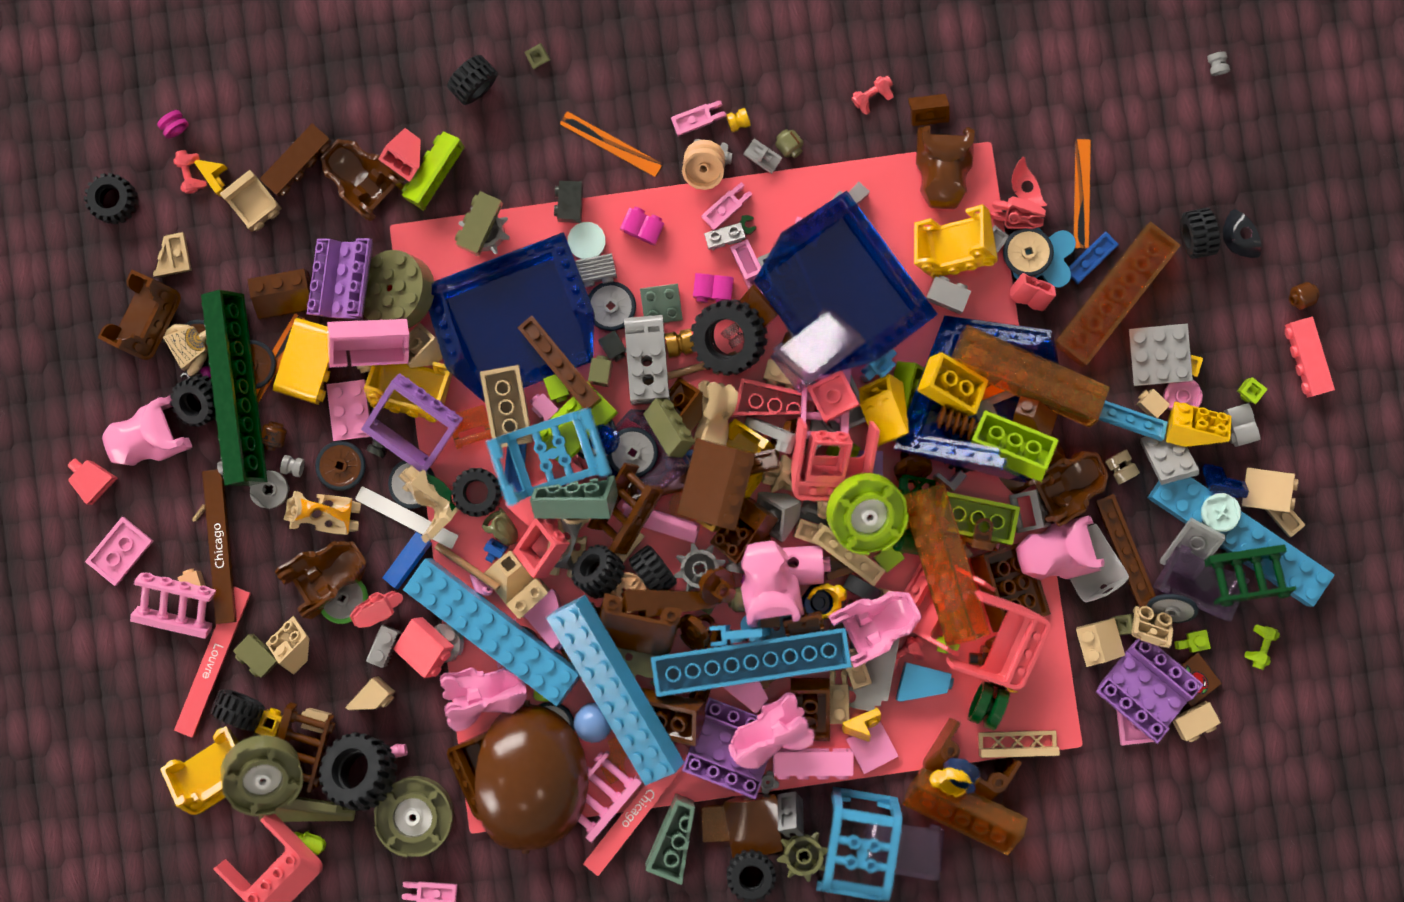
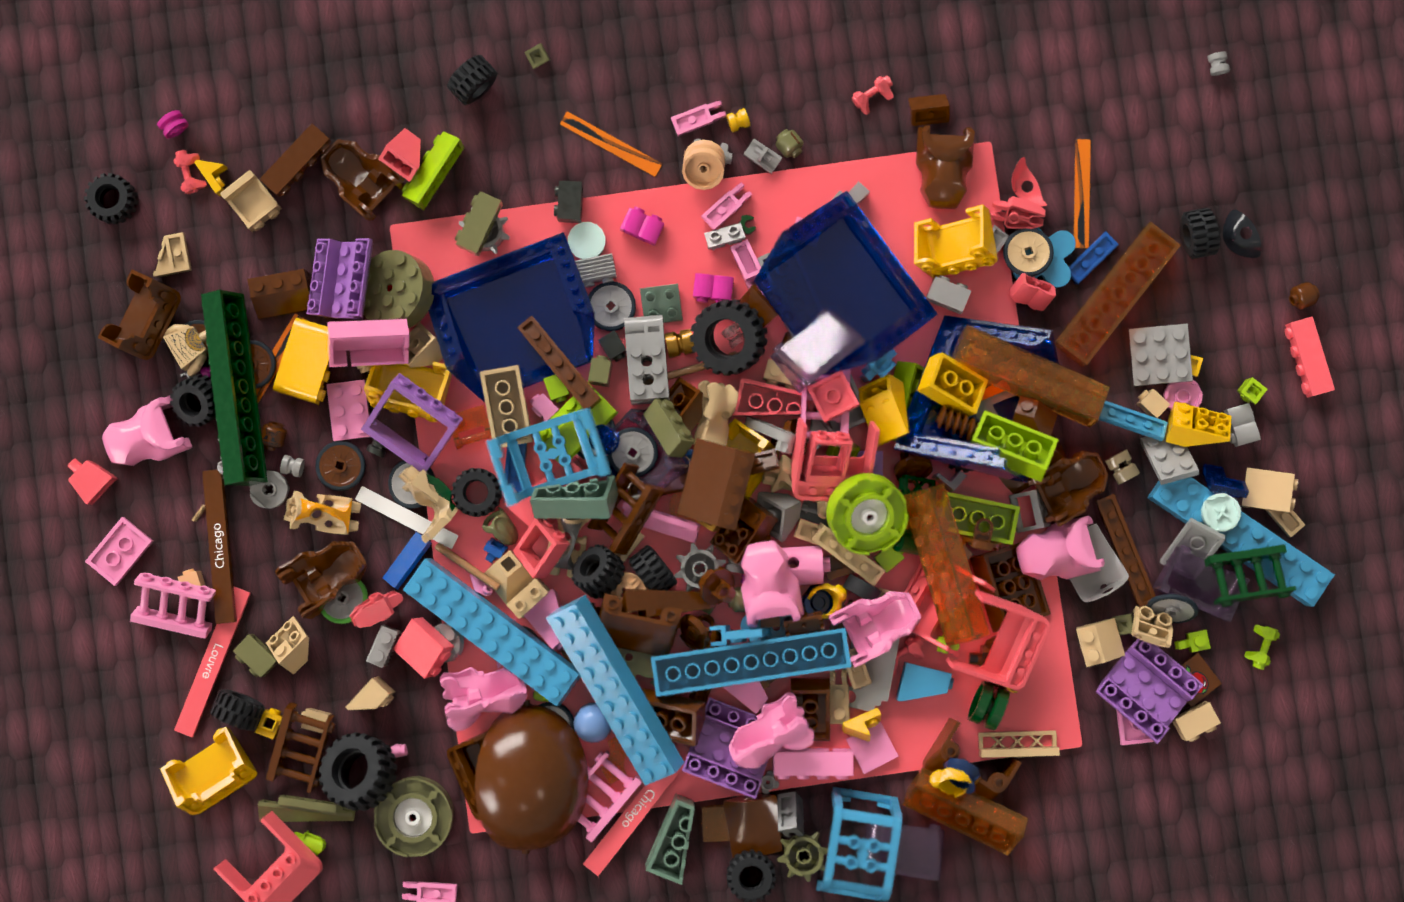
(261, 775): olive piece -> none

